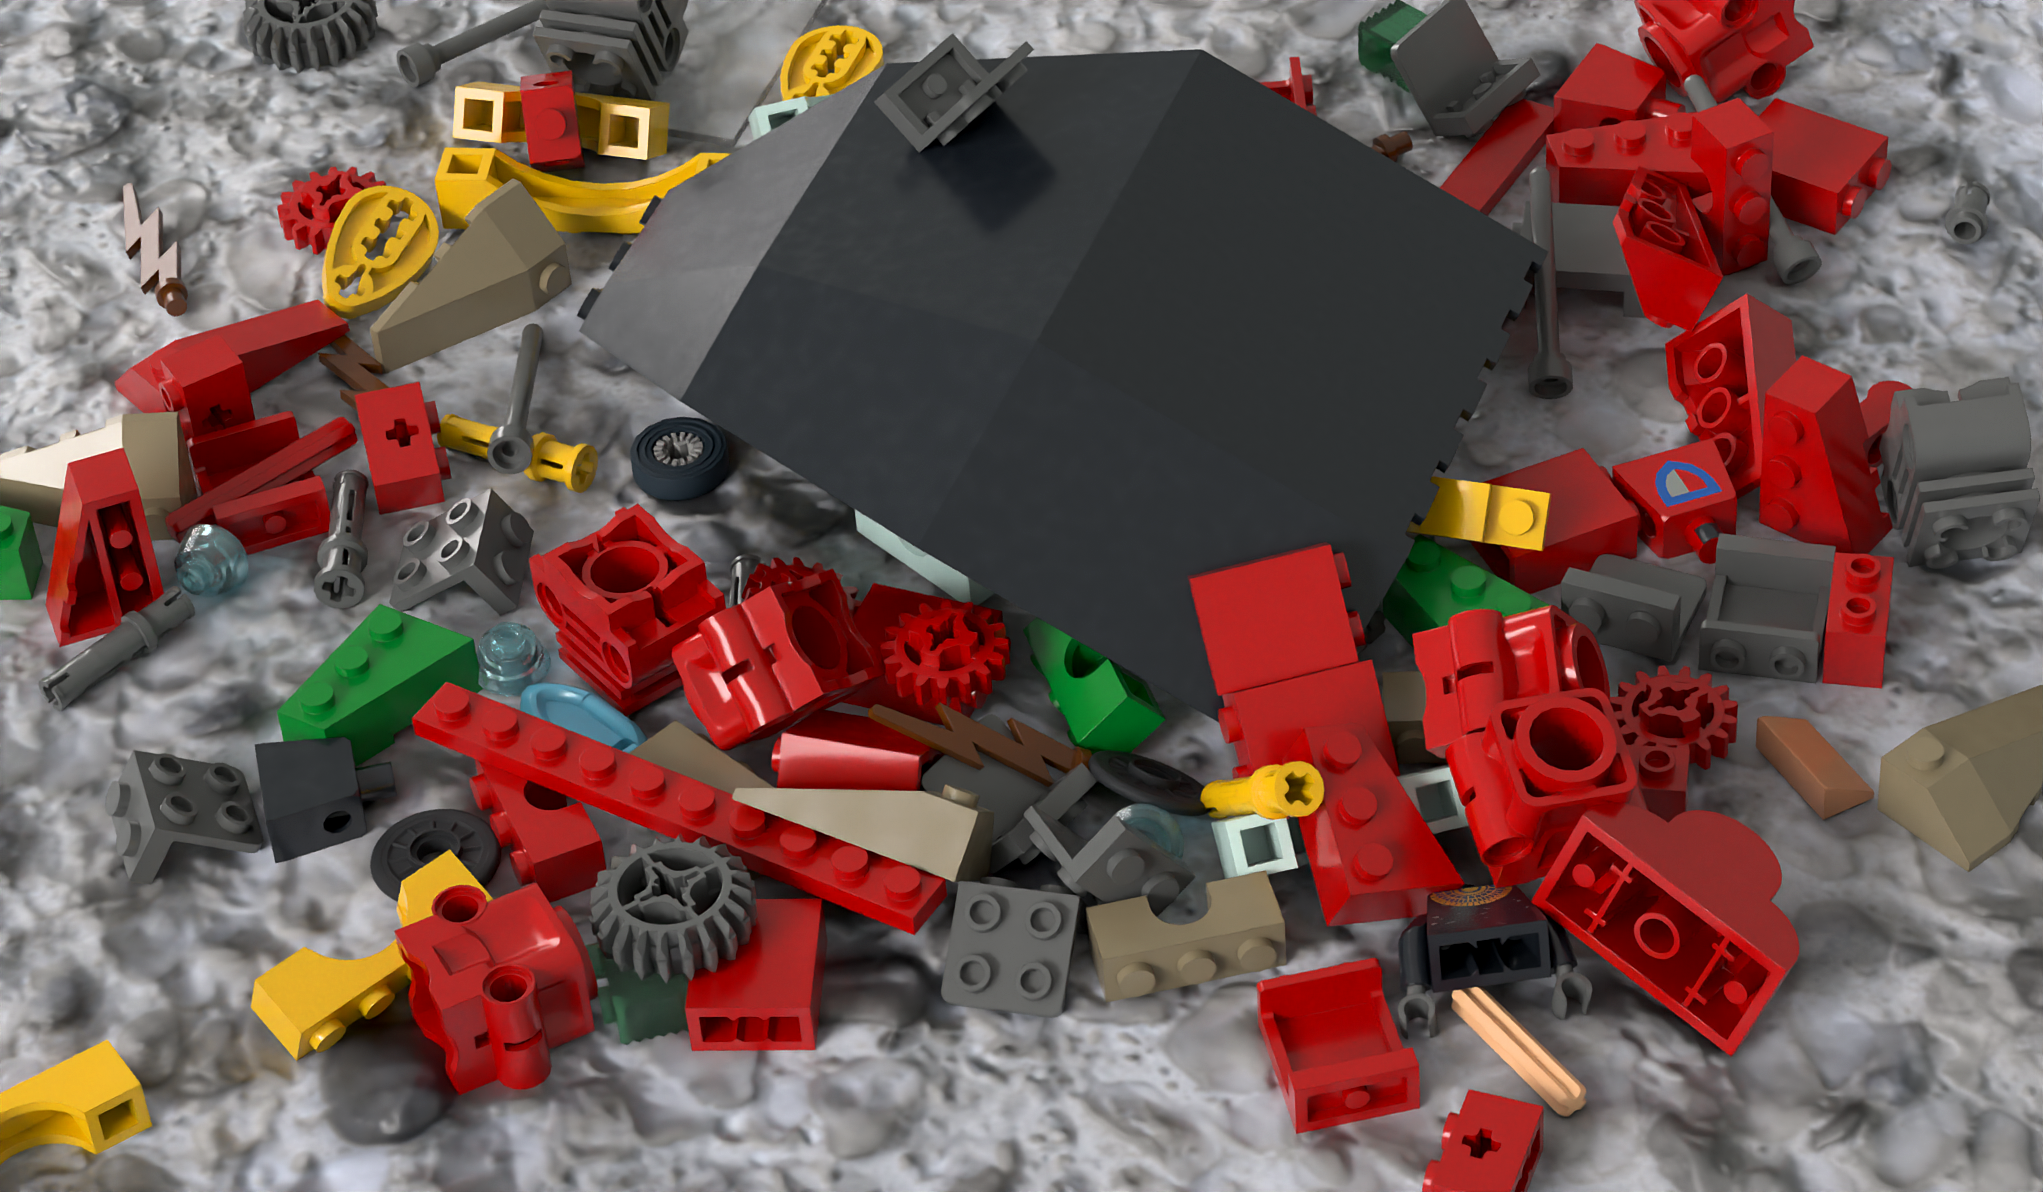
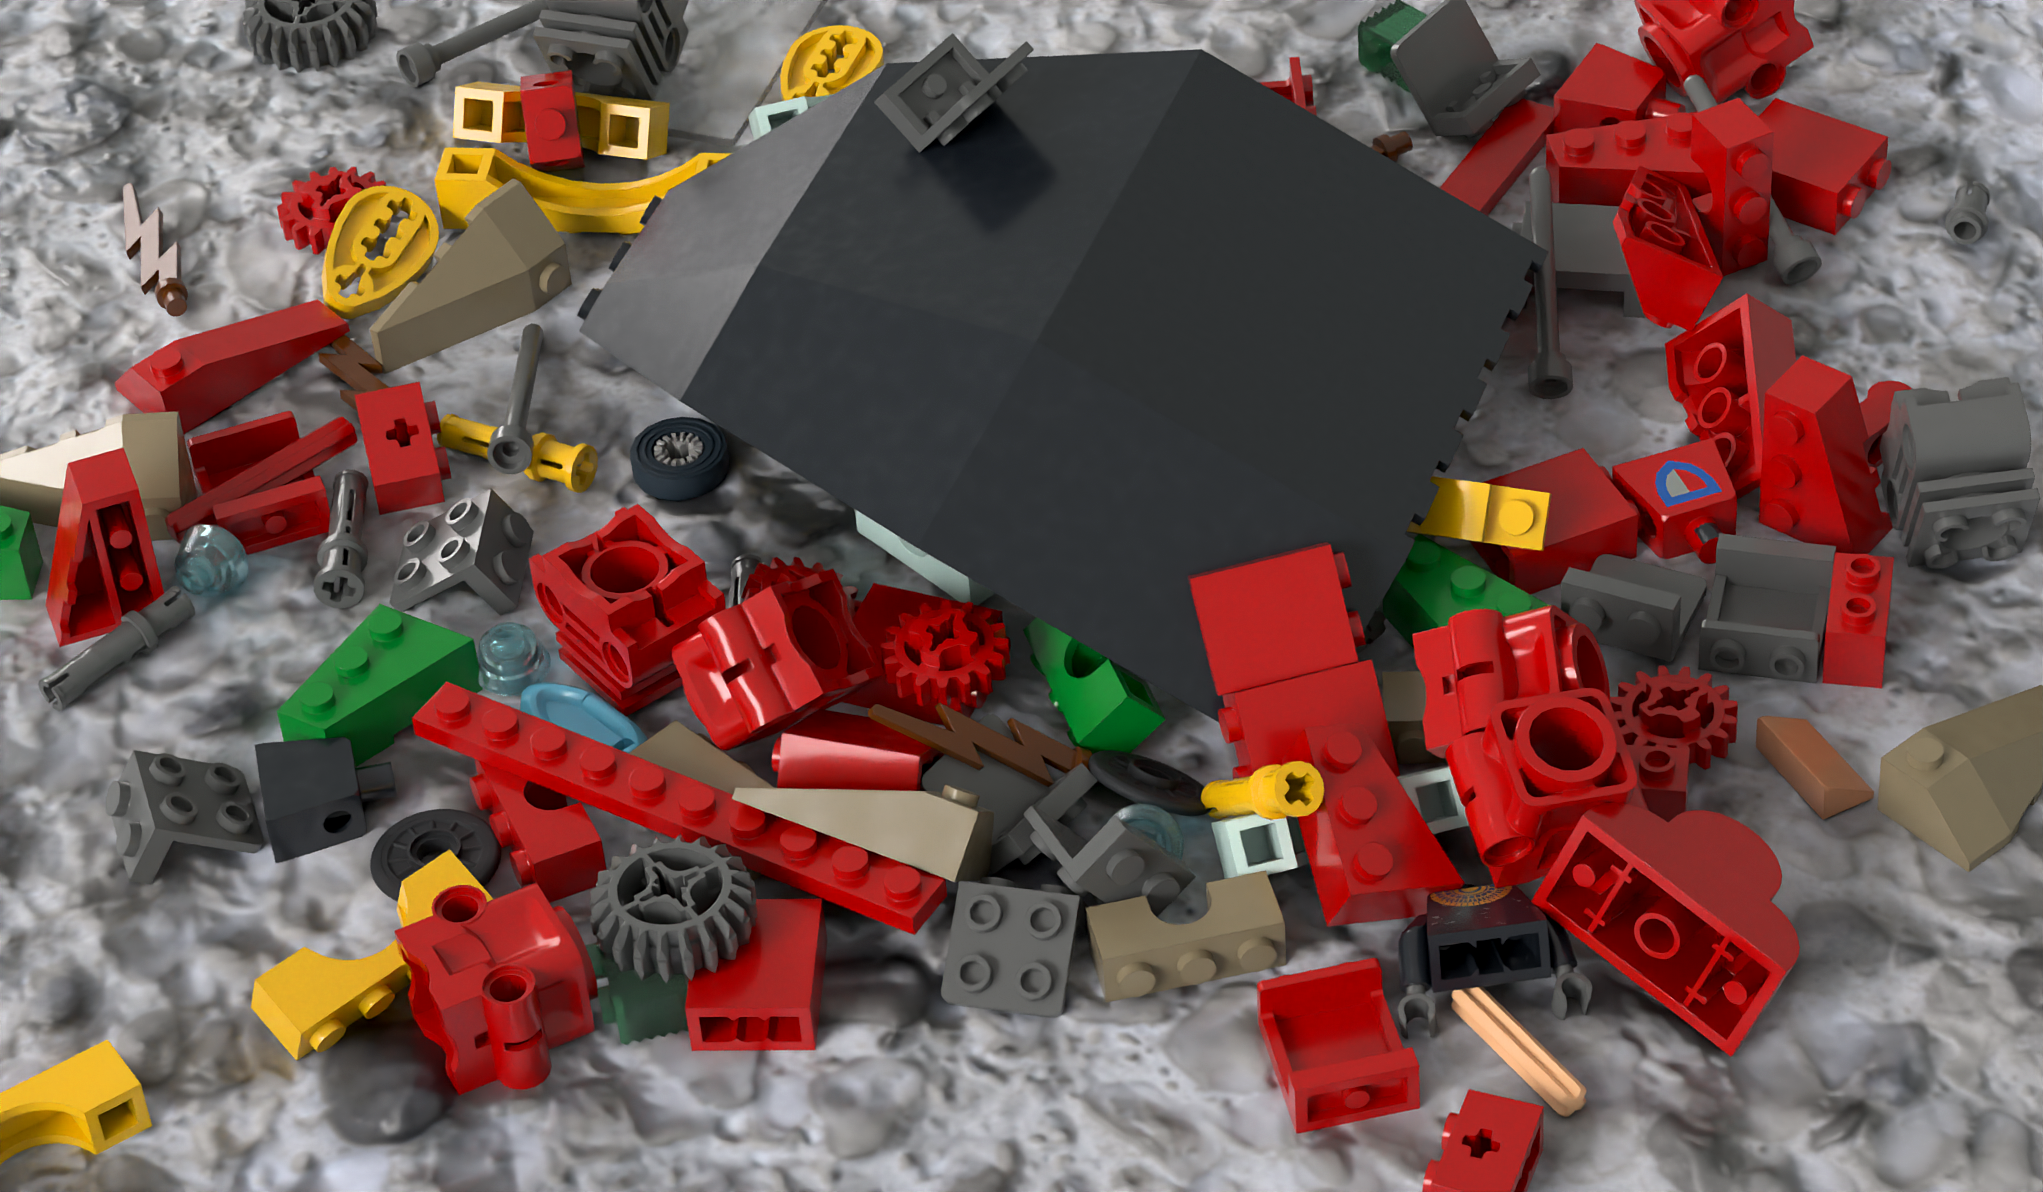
(206, 387): red brick -> none

